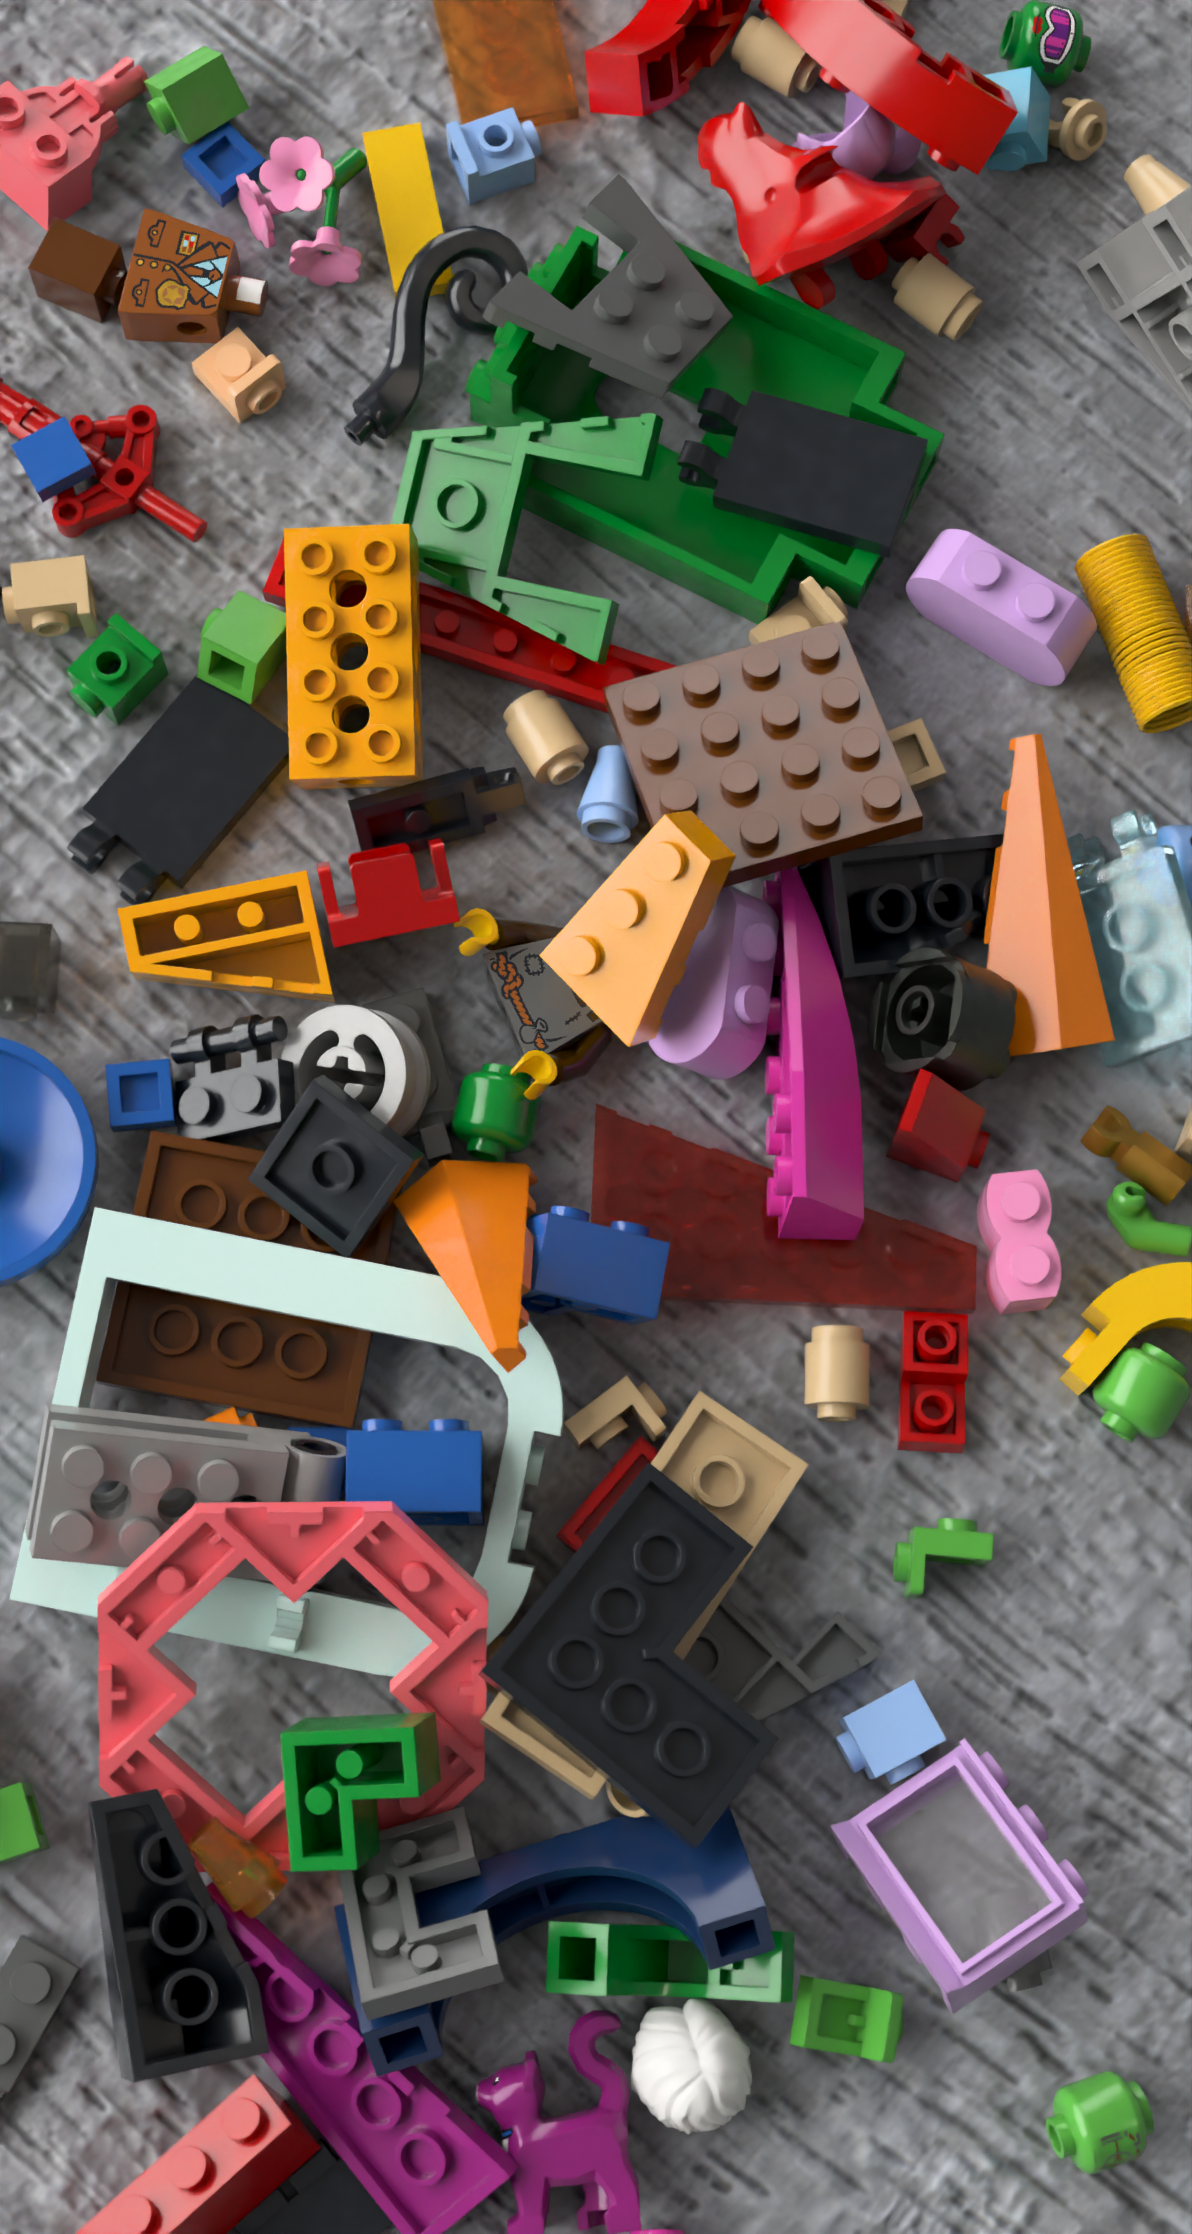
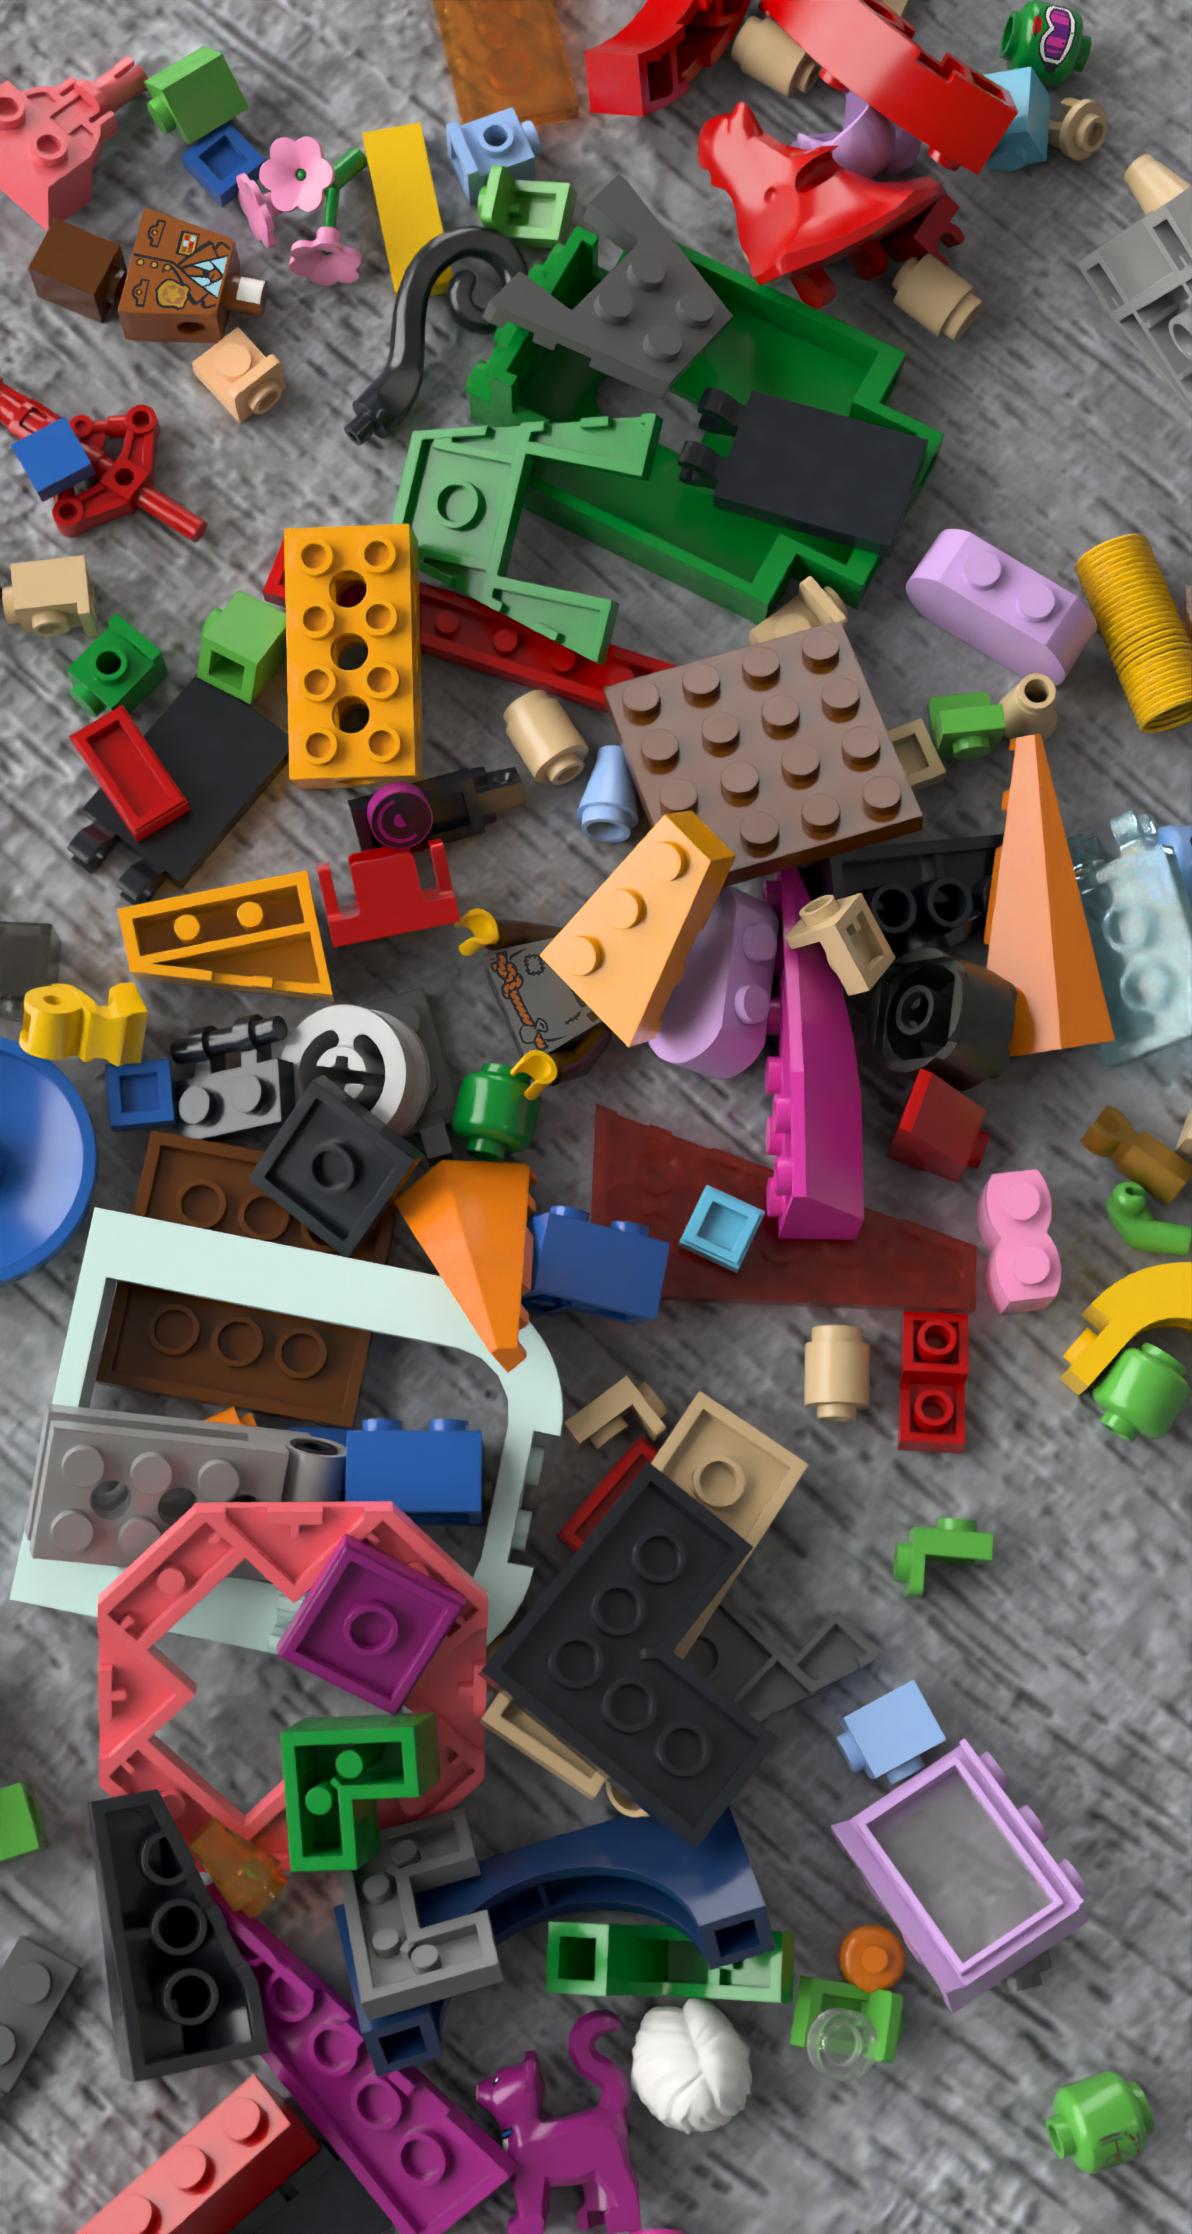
(68, 1022): none -> yellow leg
(129, 773): none -> red tile
(370, 1624): none -> magenta tile
(399, 815): none -> tile
(527, 210): none -> bright green bracket
(721, 1228): none -> medium azure tile
(842, 2044): none -> clear tile
(848, 936): none -> tan bracket
(871, 1958): none -> orange piece
(965, 725): none -> bright green bracket
(1030, 707): none -> tan cone

